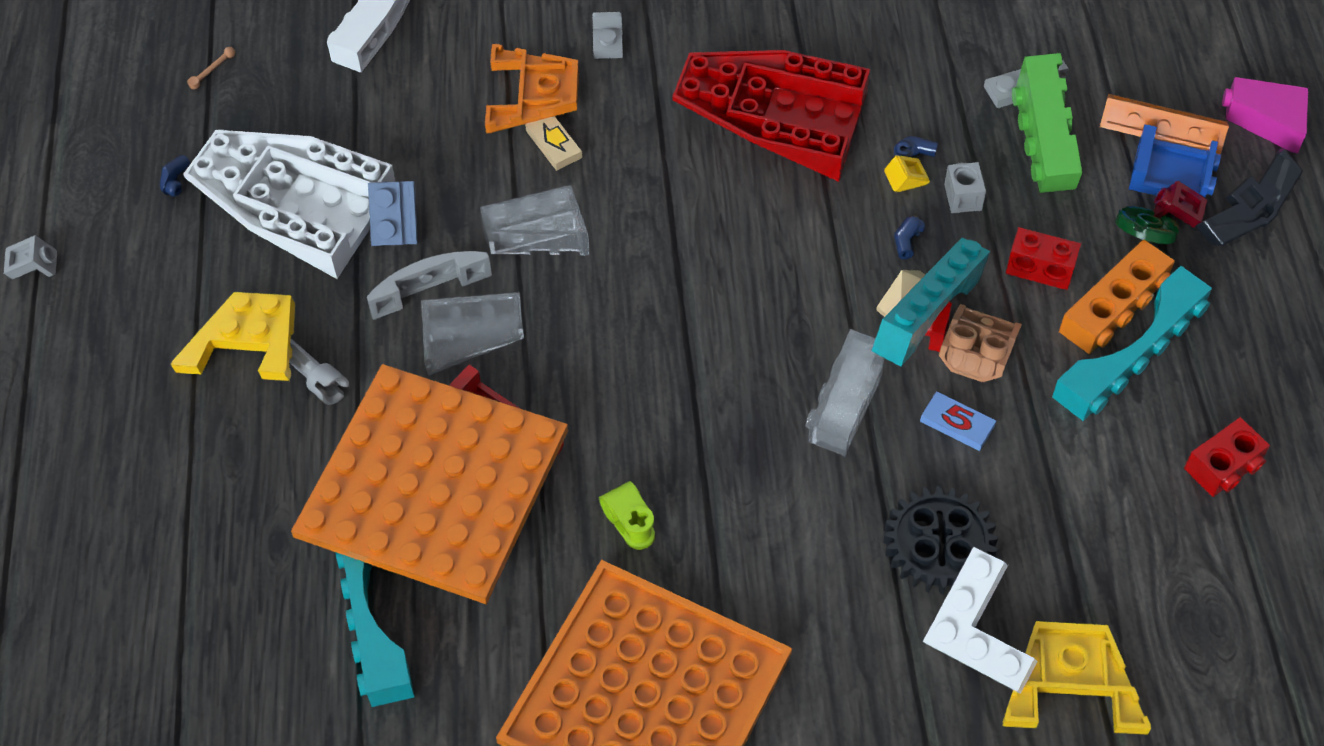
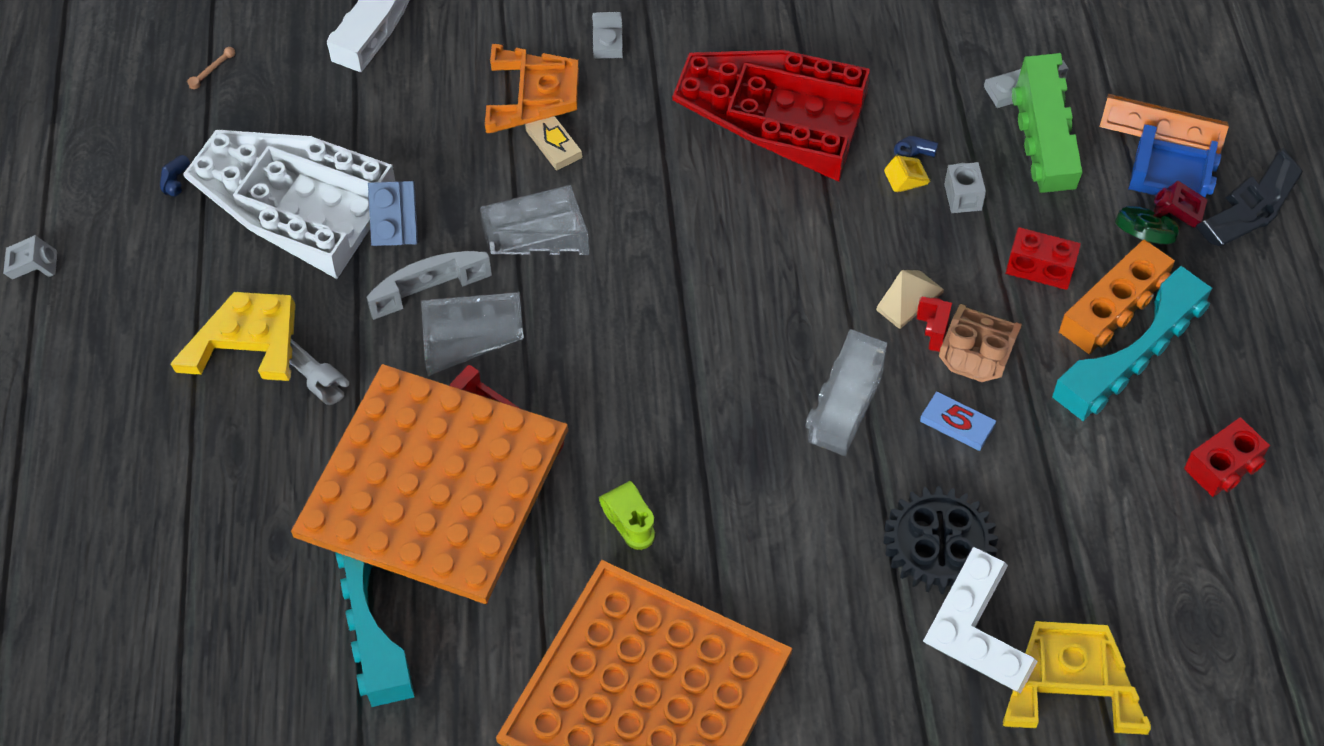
(909, 227): dark blue arm -> none
(914, 314): teal arch -> none
(1269, 111): dark pink slope -> none

